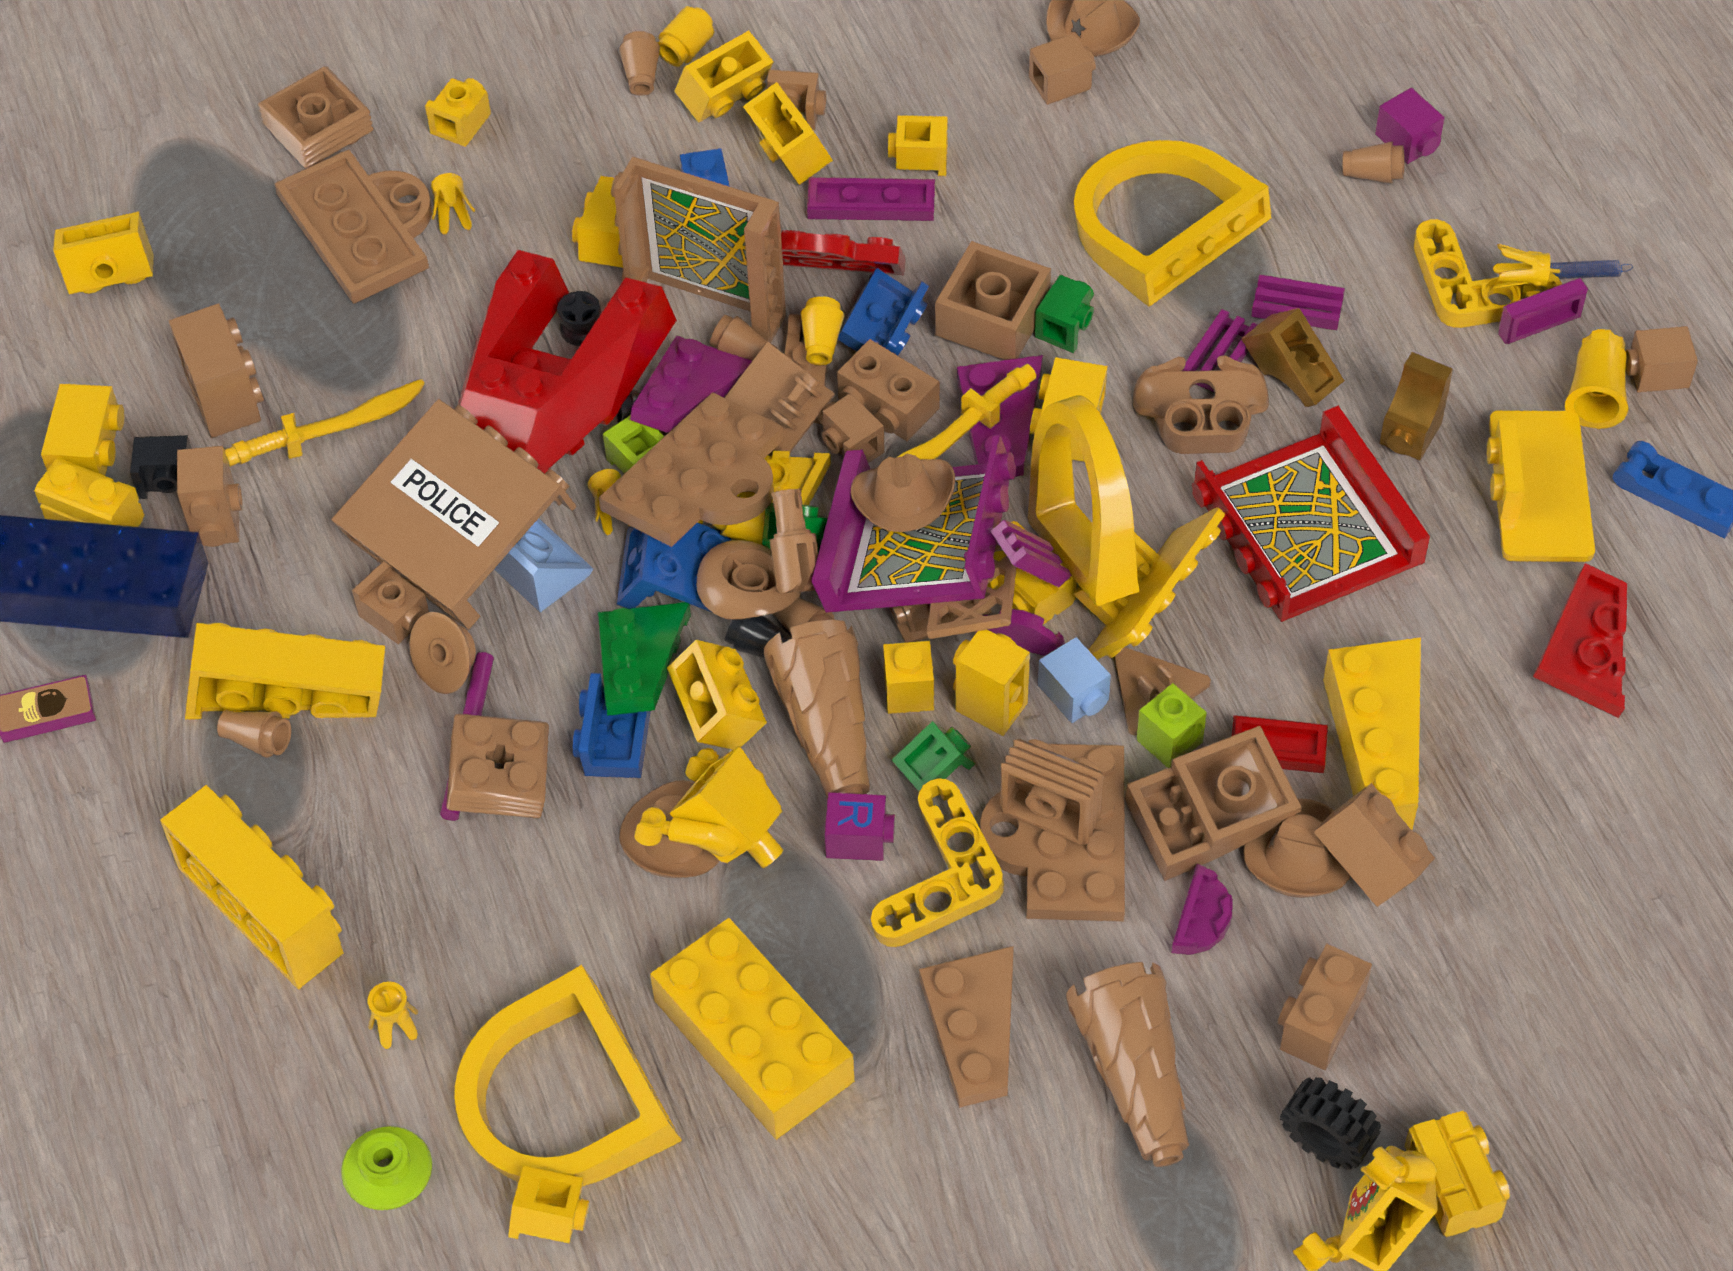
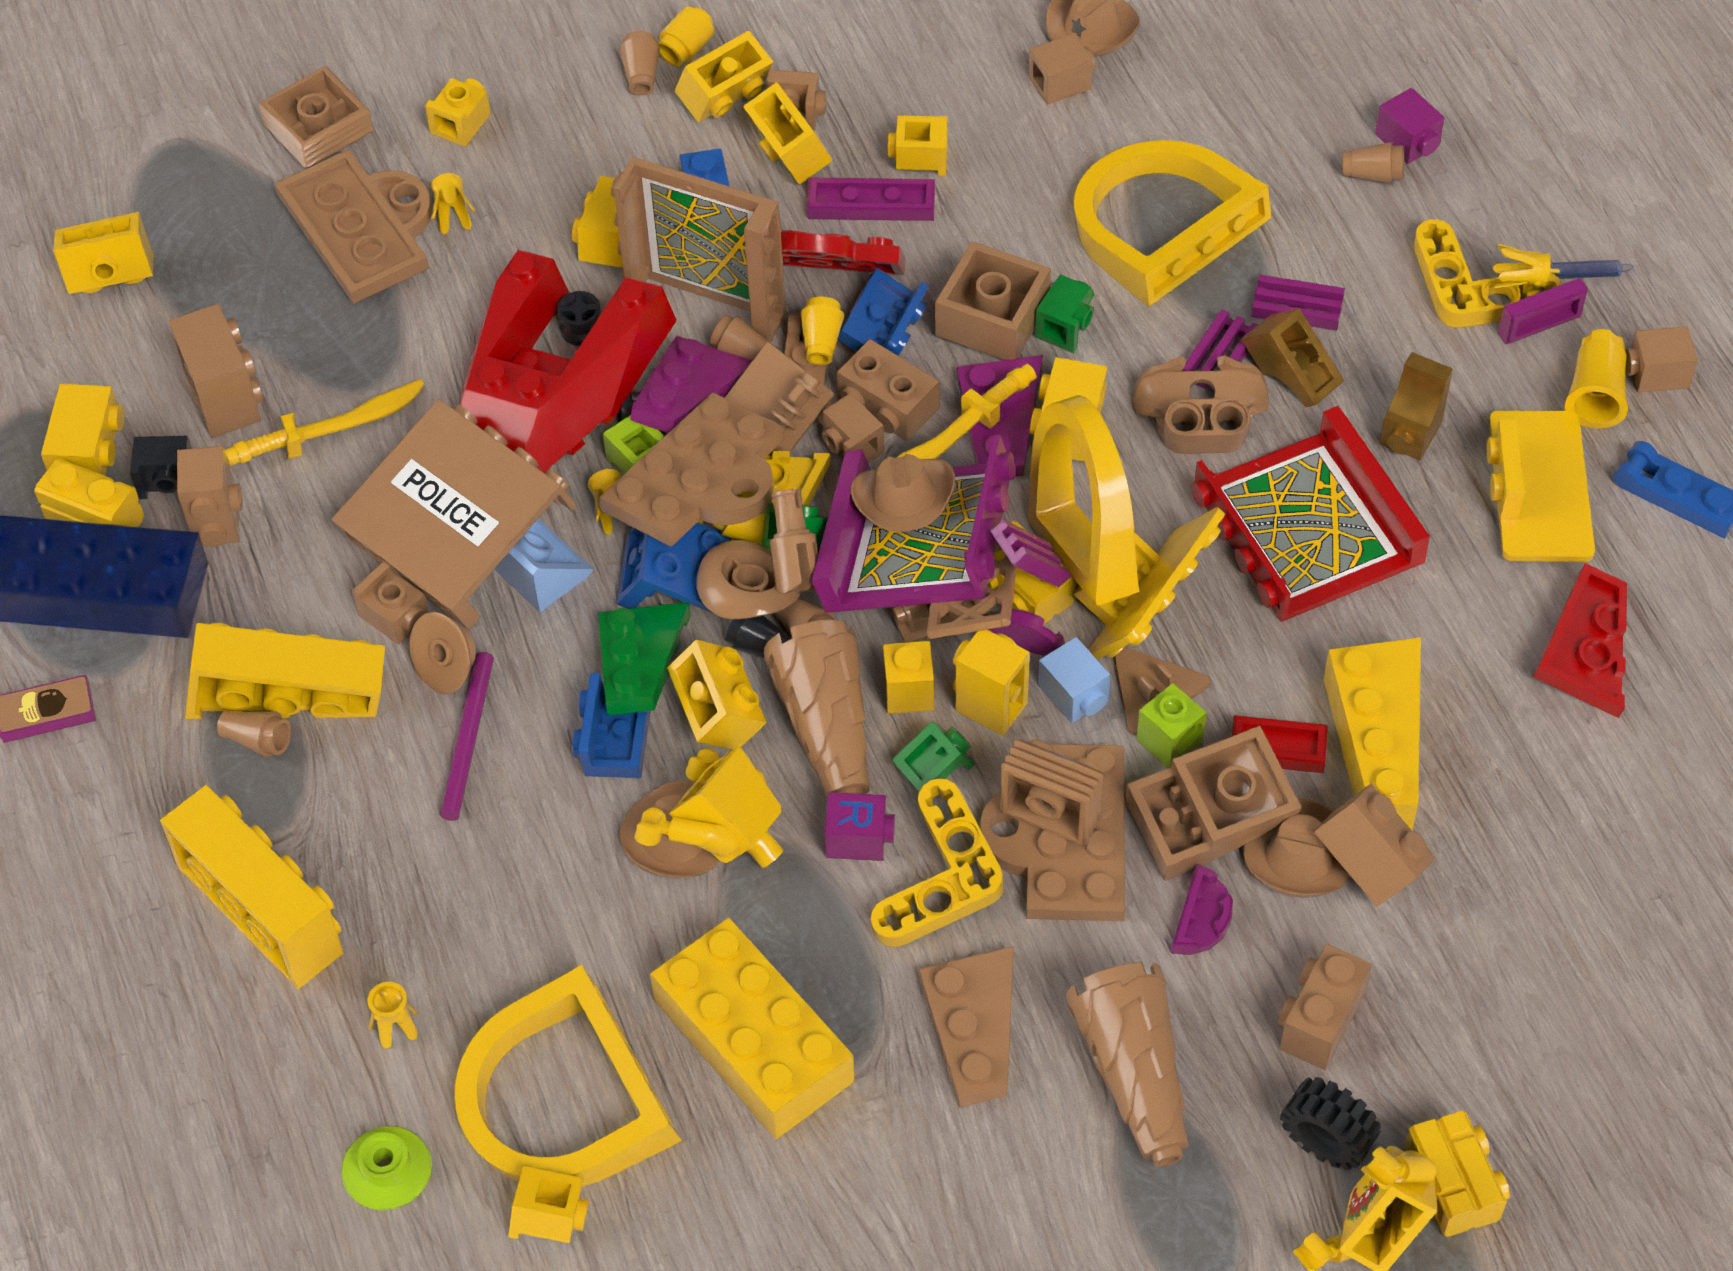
(481, 787): medium nougat brick -> none

